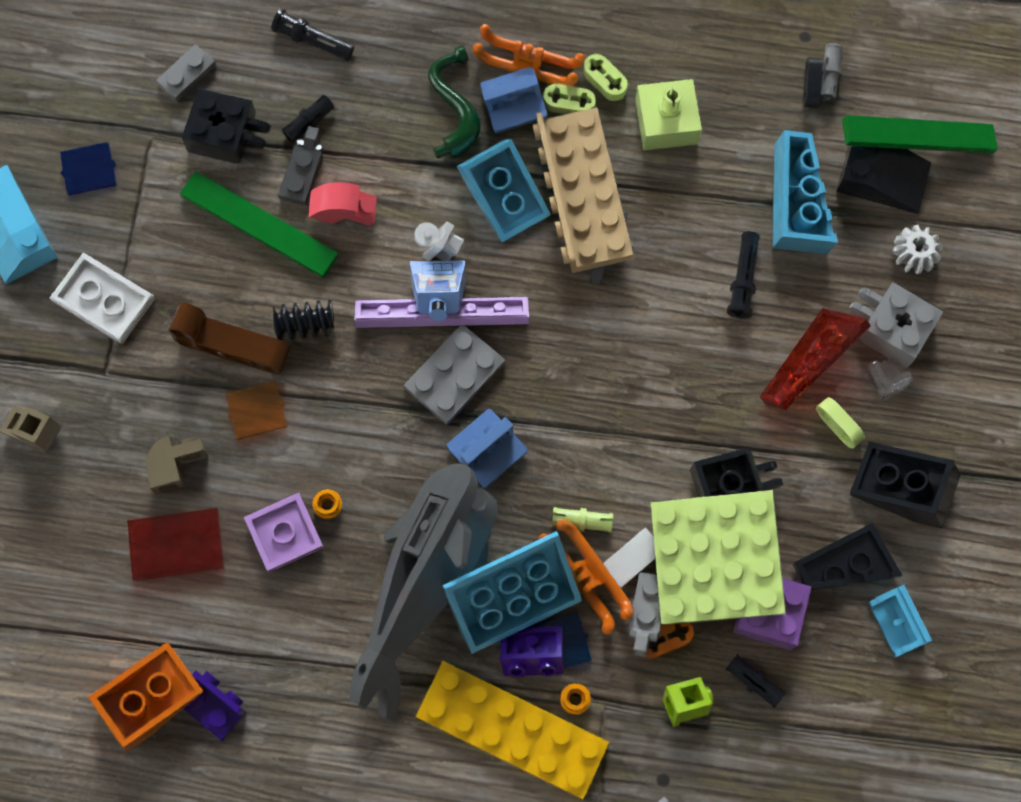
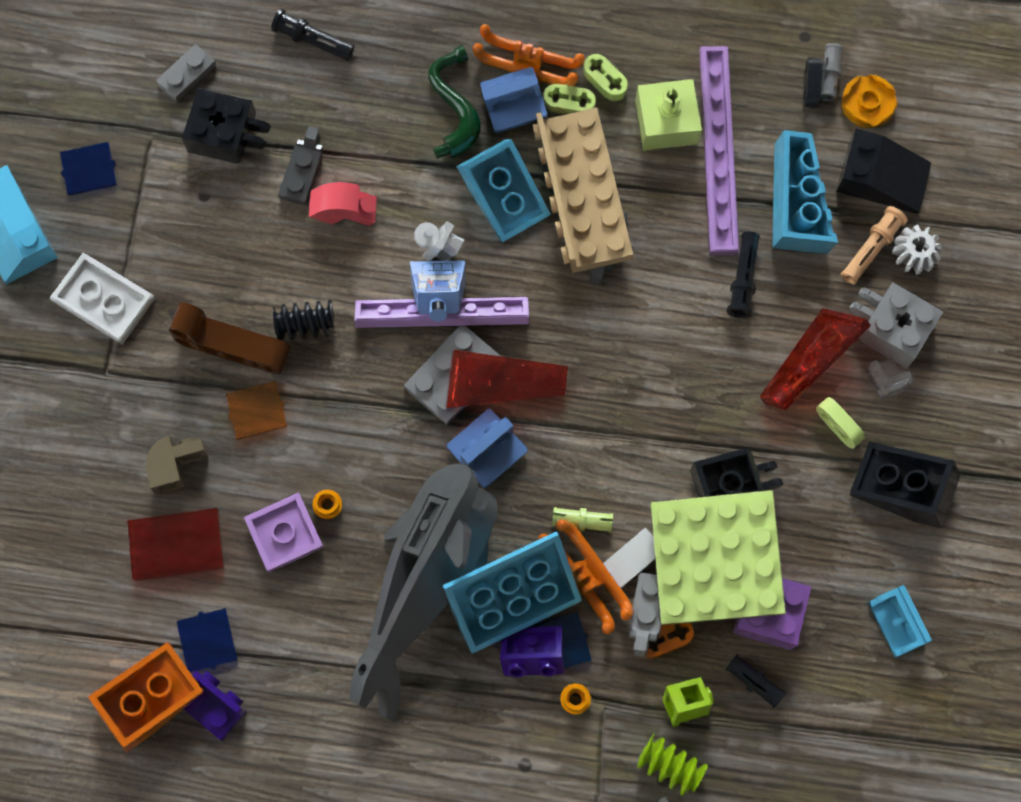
(31, 428): dark tan brick -> none
(207, 640): none -> clear blue piece
(259, 224): green tile -> none
(308, 117): black pin -> none
(498, 379): none -> clear red wing
(512, 730): yellow plate -> none
(671, 765): none -> lime piece
(718, 151): none -> lavender tile
(848, 561): black wing -> none
(869, 101): none -> light orange tile
(883, 234): none -> light nougat pin
(919, 134): green tile -> none

